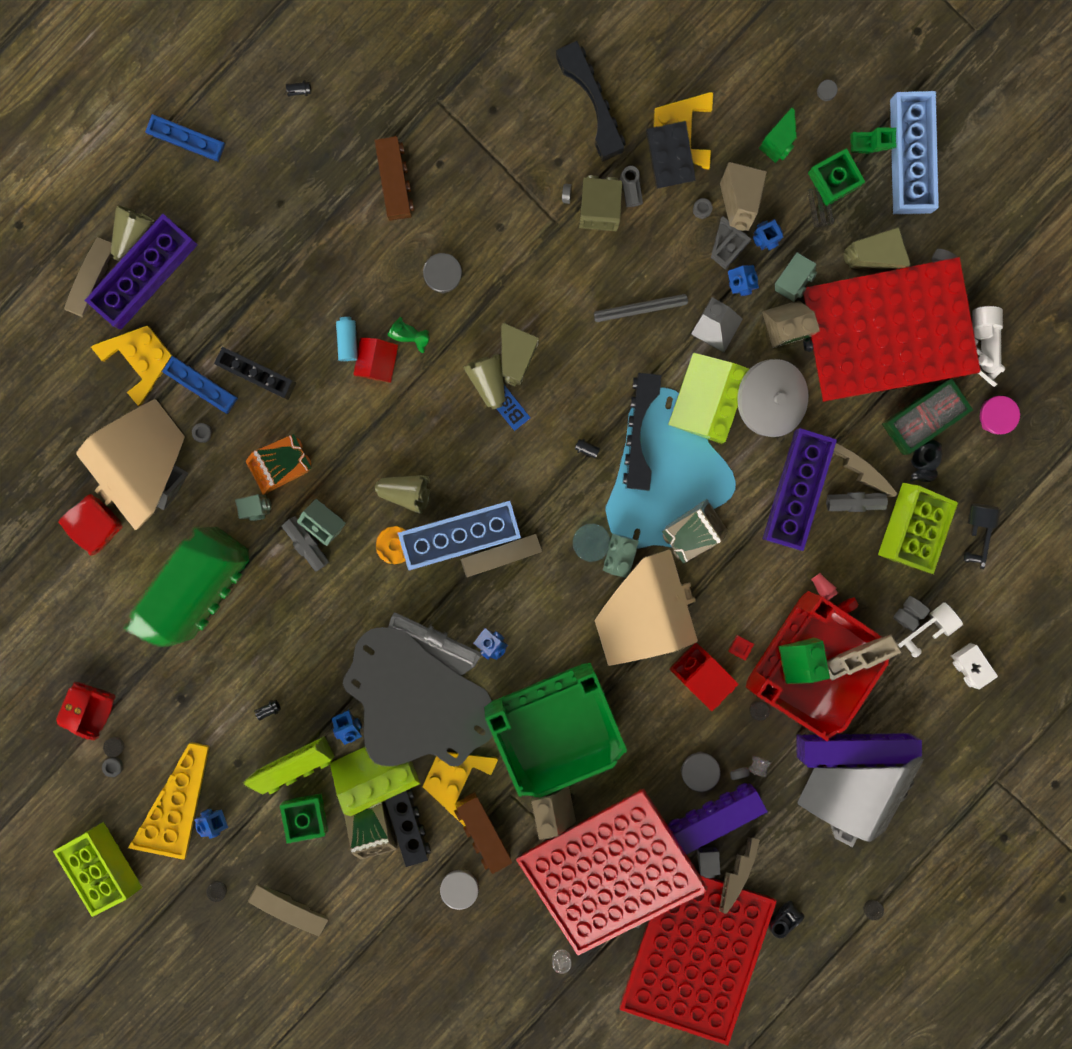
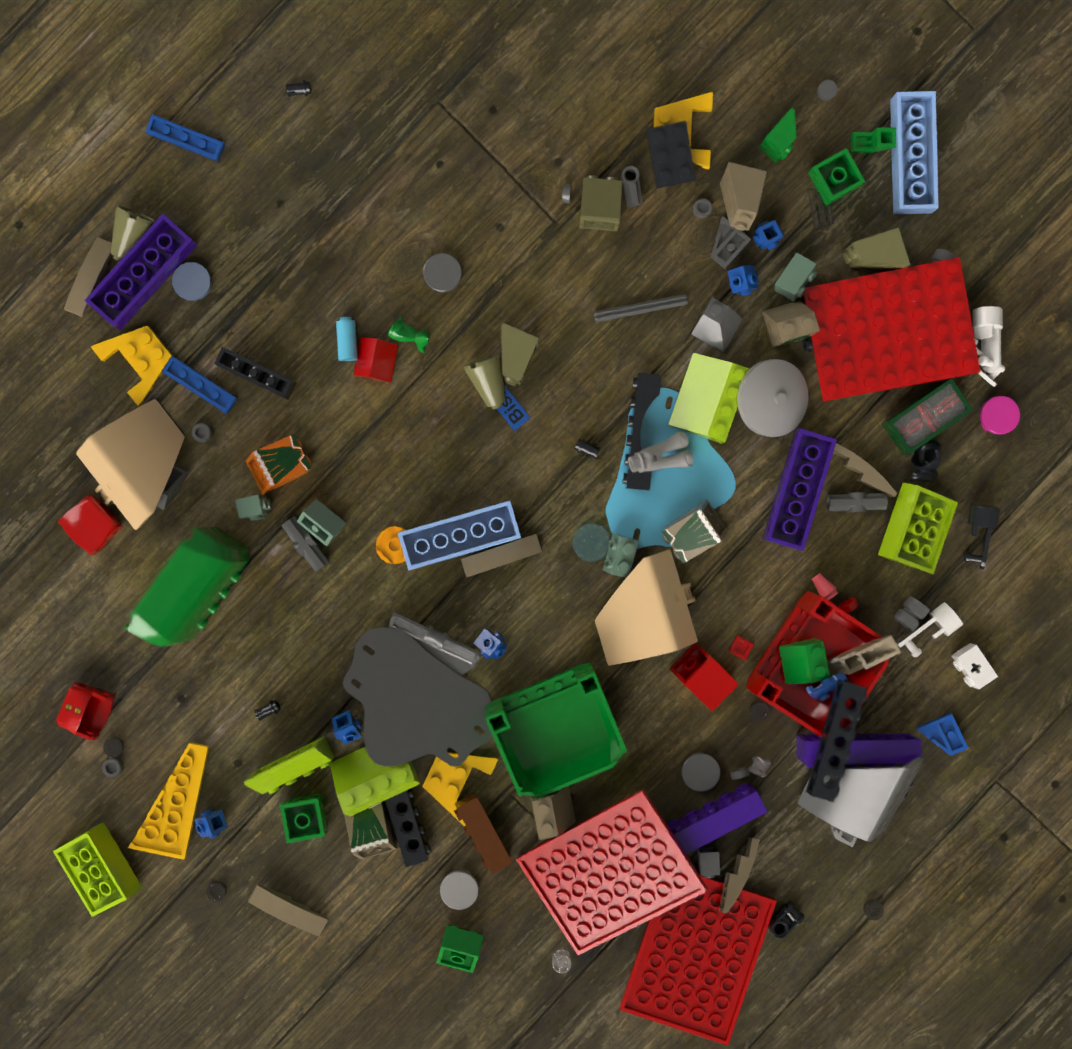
(191, 281): none -> sand blue tile
(393, 178): reddish brown brick -> none
(405, 491): olive cone -> none
(460, 948): none -> green slope
(574, 65): black arch -> none
(652, 459): none -> light grey piece
(826, 688): none -> blue wing
(832, 729): none -> black brick
(945, 734): none -> blue wing

